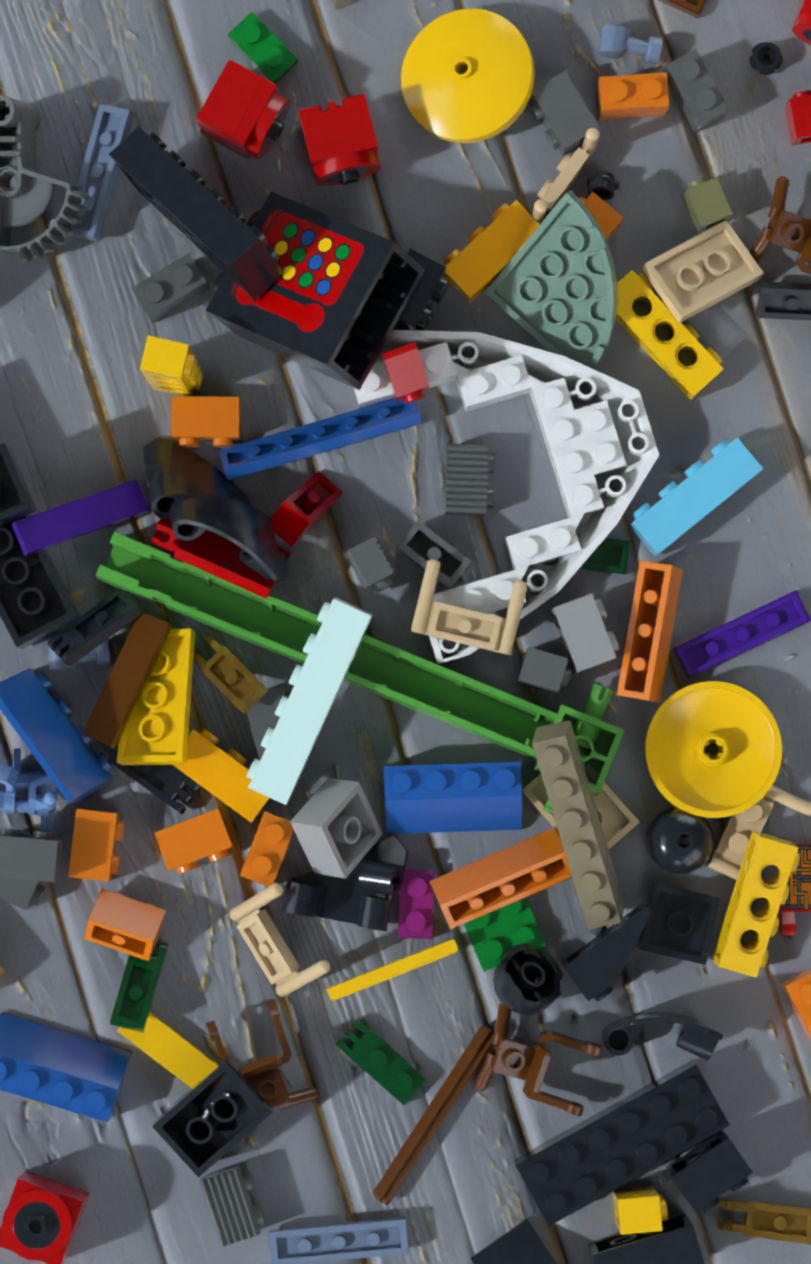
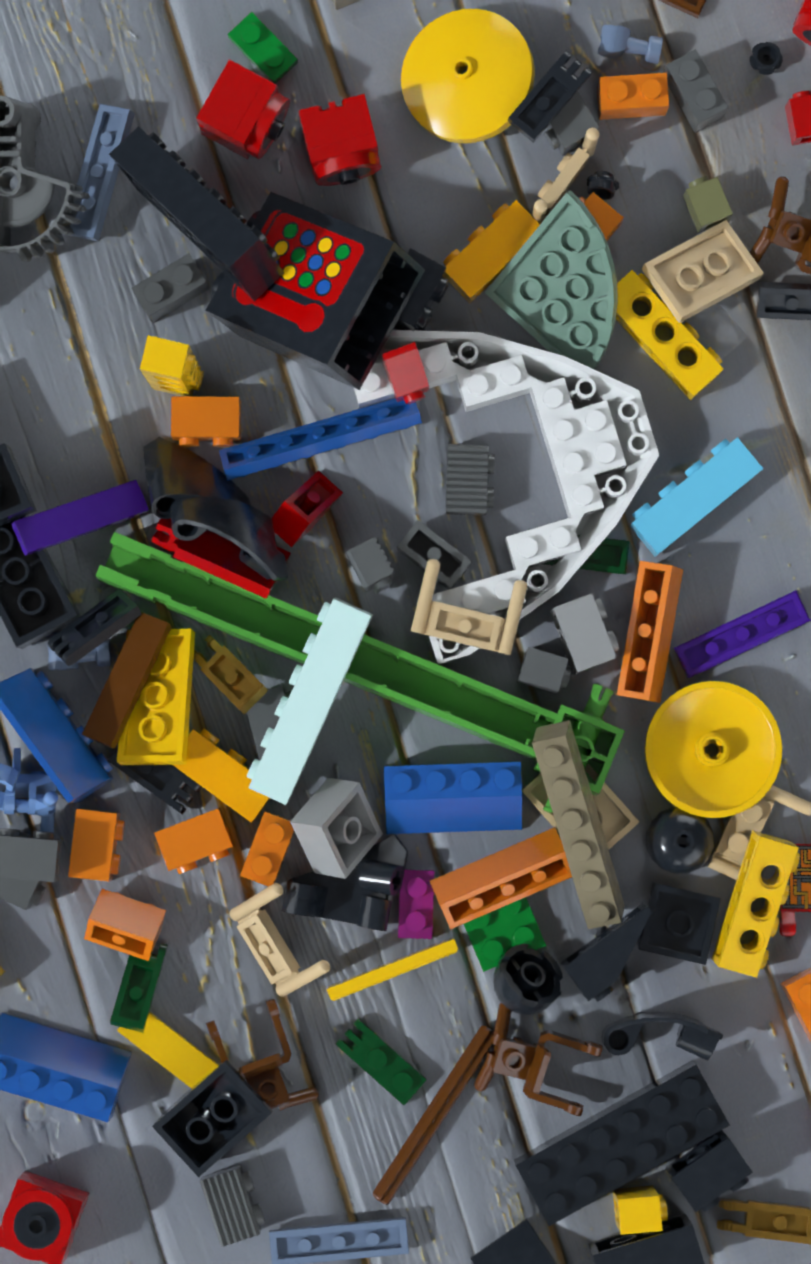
(548, 97): none -> black hinge

